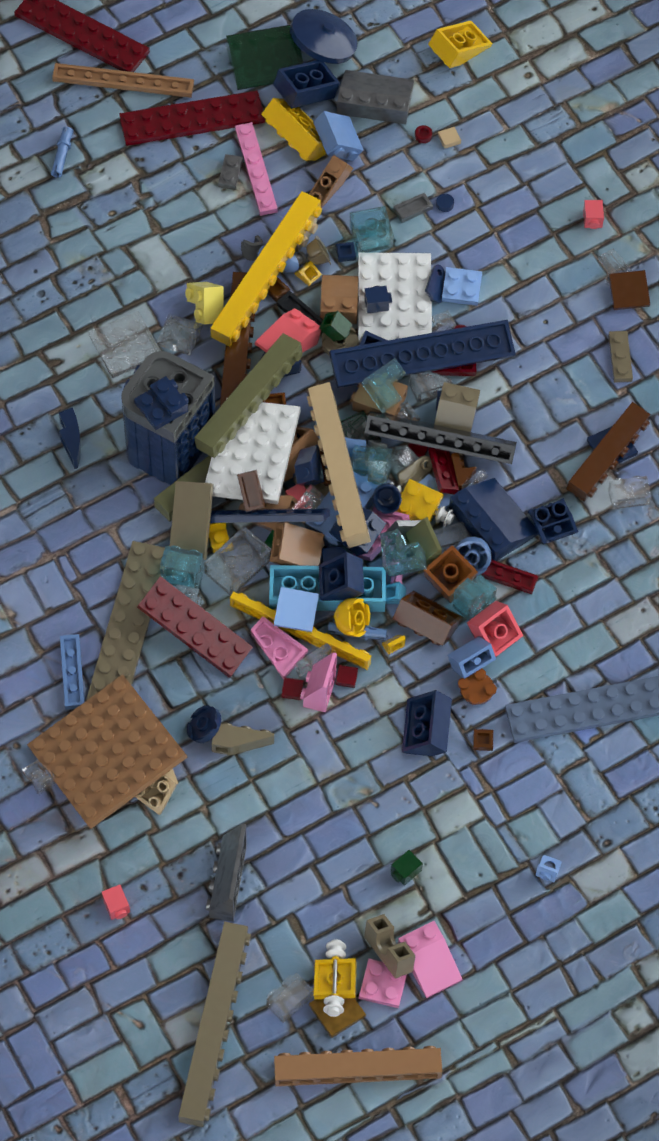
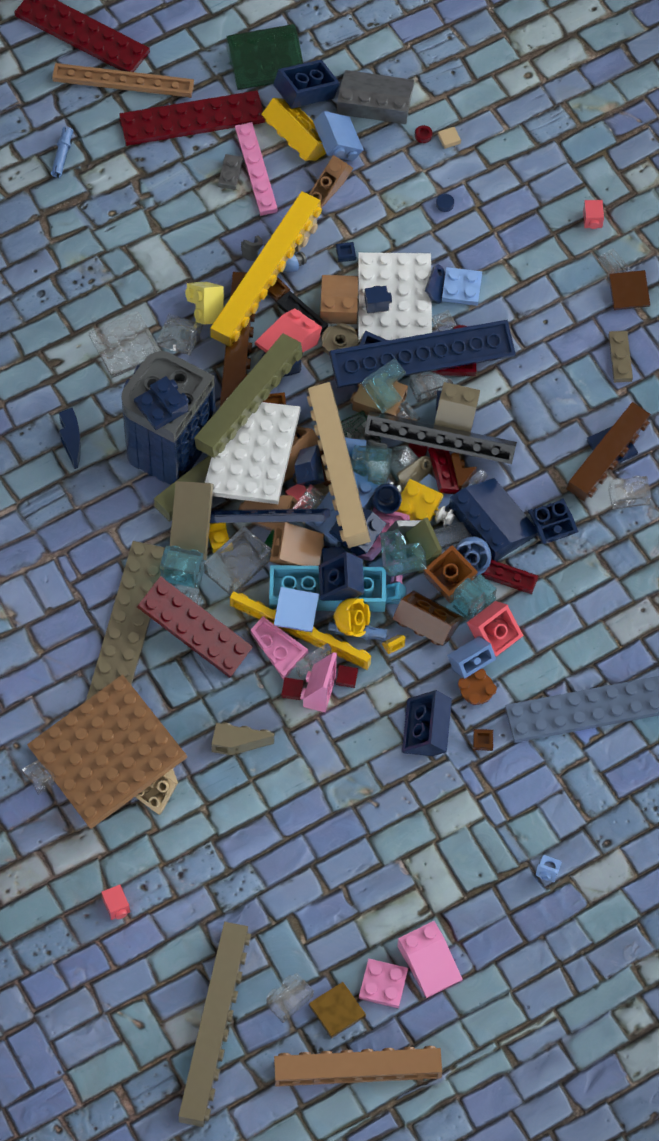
(72, 671): medium blue plate -> none
(204, 724): dark blue tile -> none
(228, 874): flat silver slope -> none
(251, 490): reddish brown tile -> none
(308, 273): yellow slope -> none
(317, 252): dark tan piece -> none
(323, 36): dark blue dish -> none
(335, 326): dark green brick -> none
(335, 978): yellow plate -> none
(371, 229): clear light blue brick -> none
(396, 957): dark tan arch -> none
(406, 868): dark green brick -> none
(412, 207): flat silver tile -> none
(459, 43): yellow slope -> none

